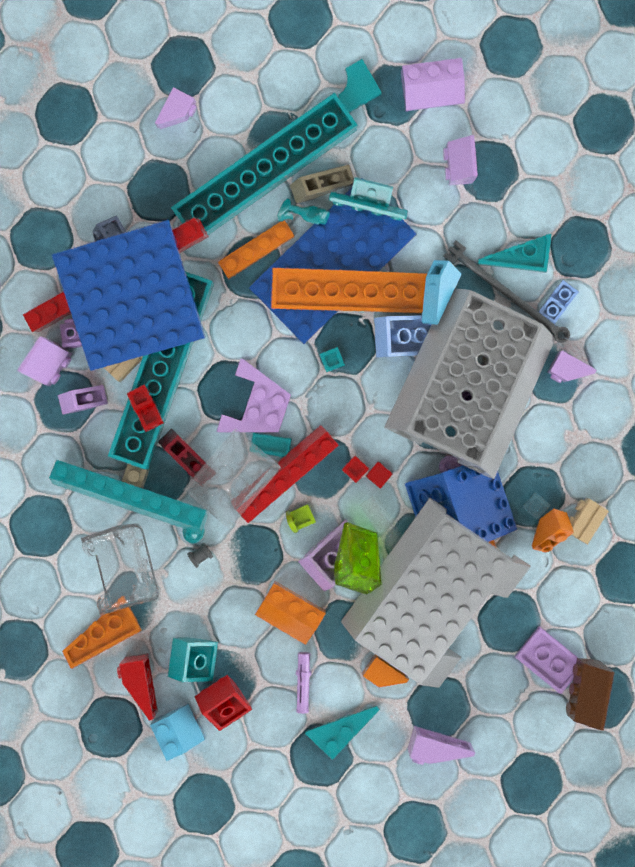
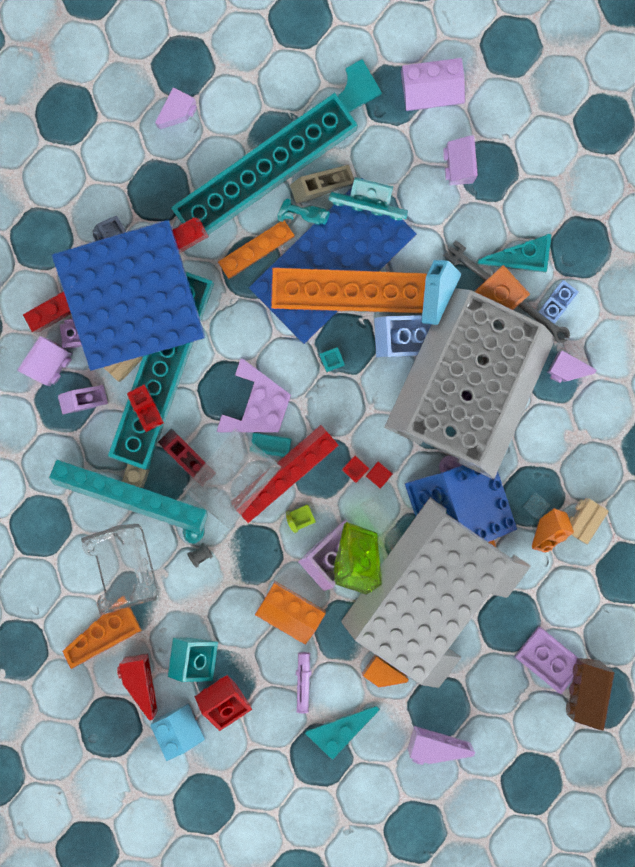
(503, 289): none -> orange tile

